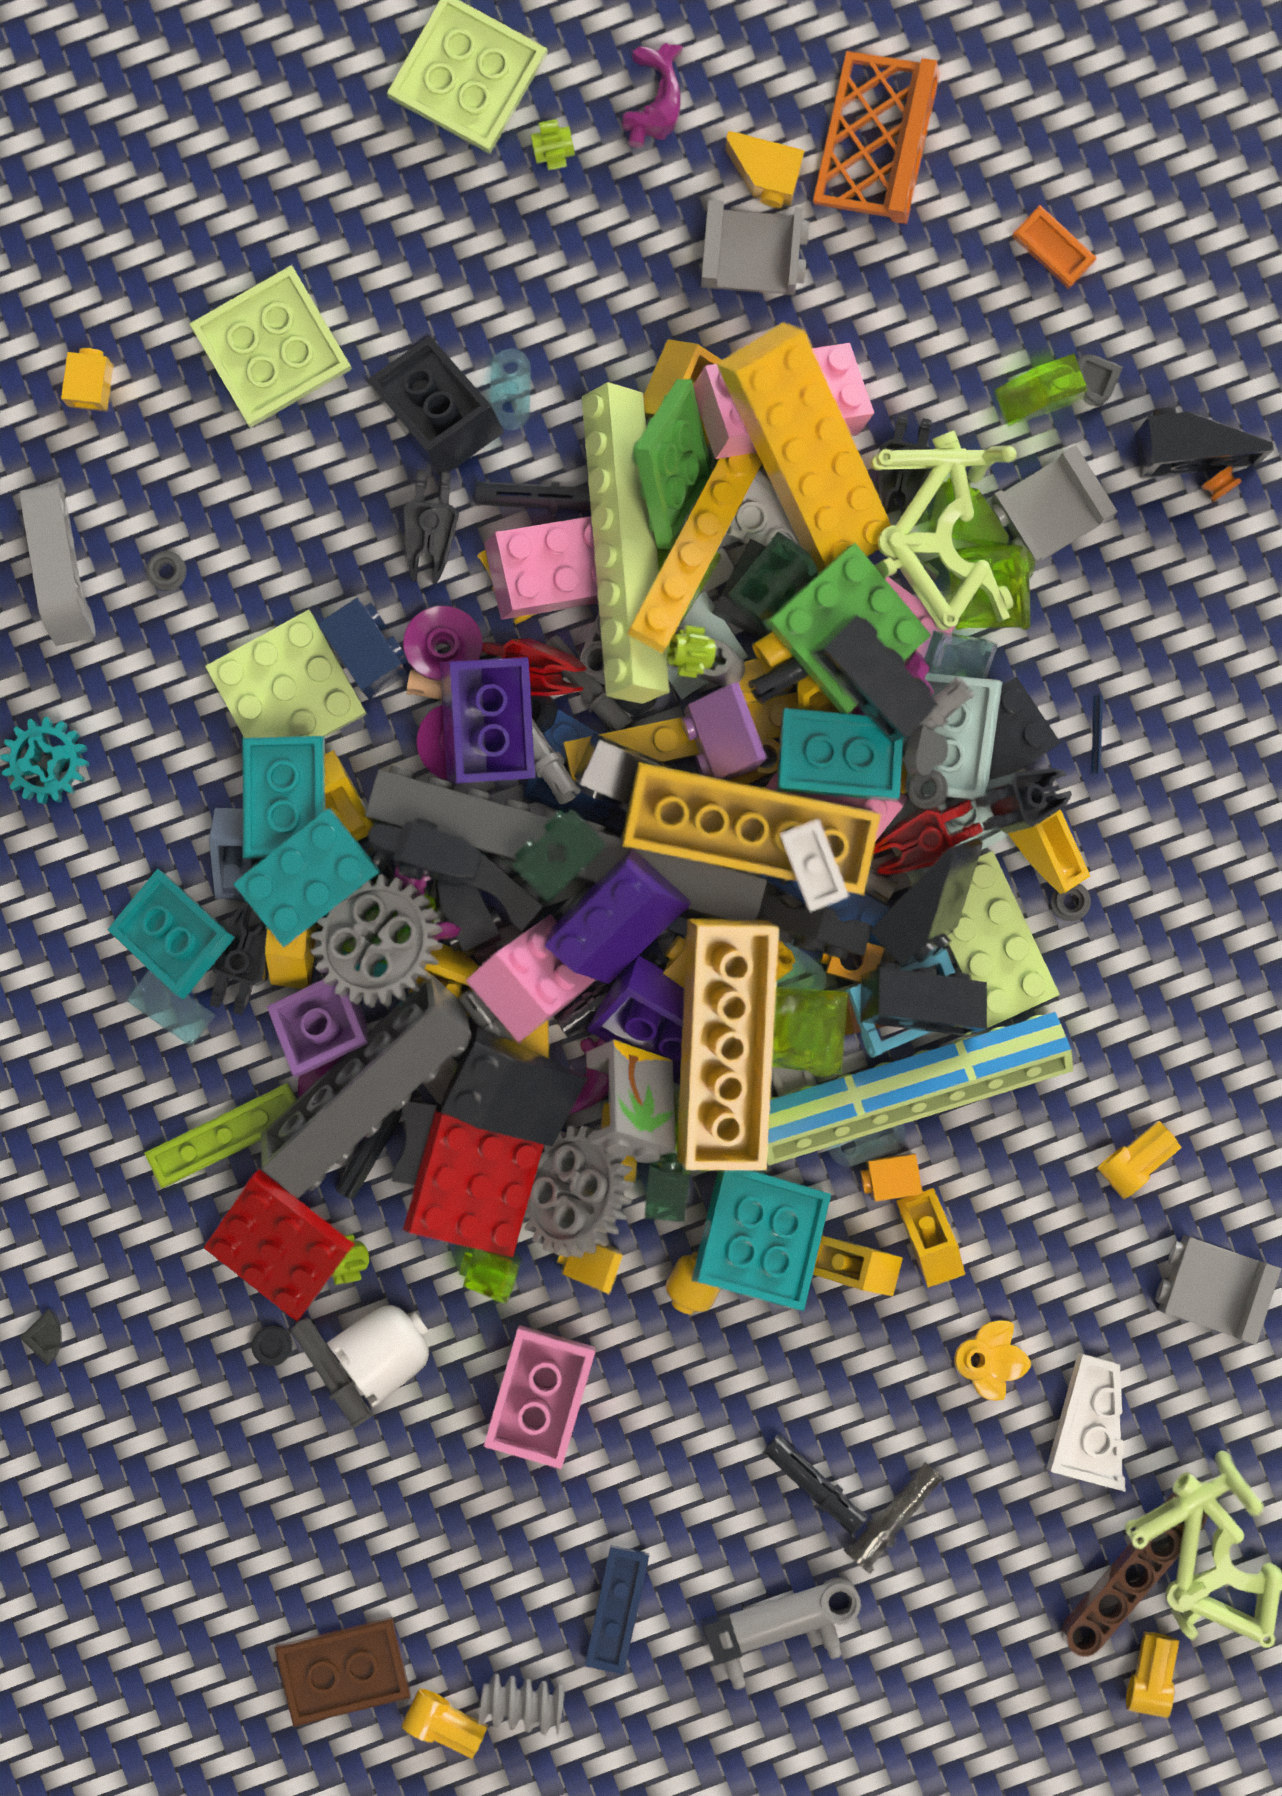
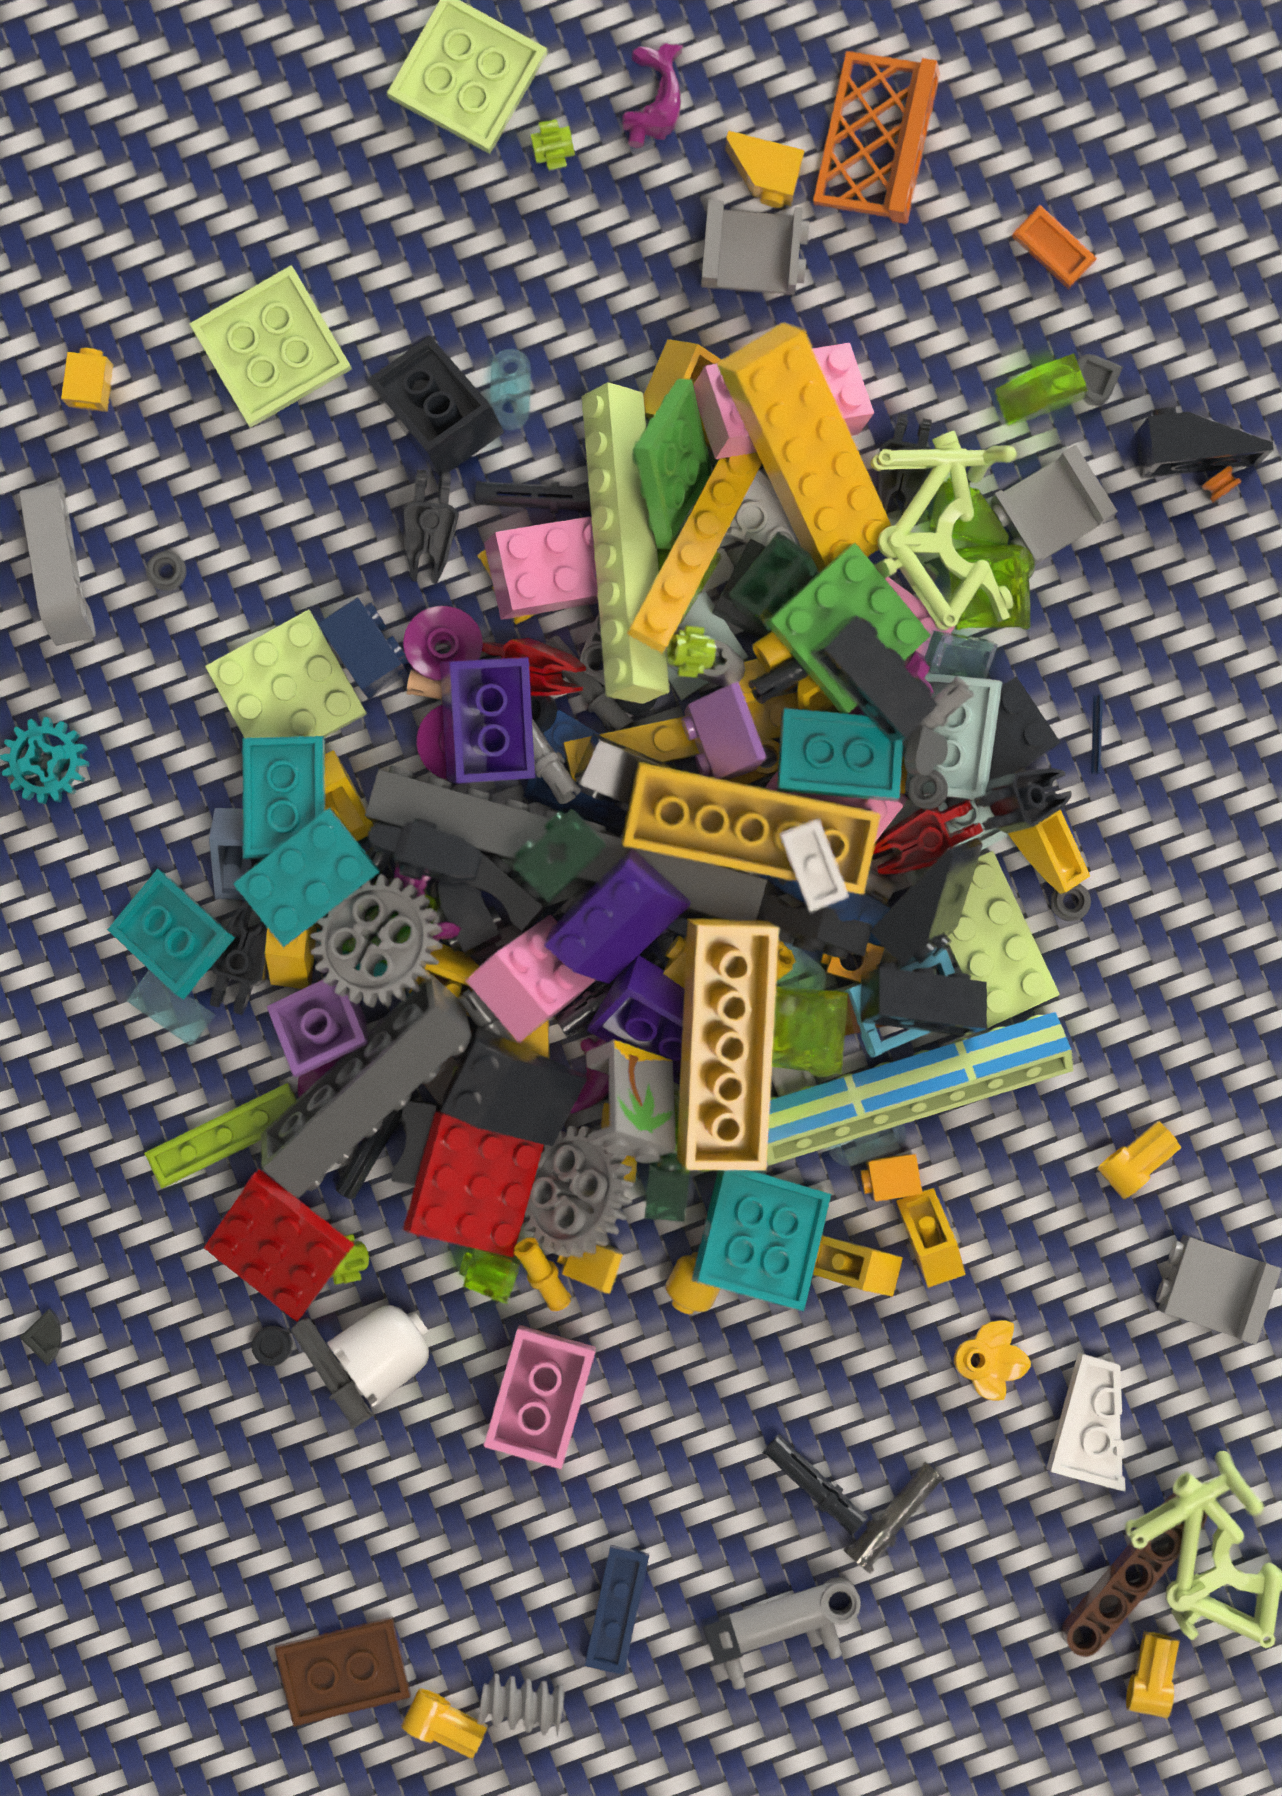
(542, 1274): none -> yellow pin

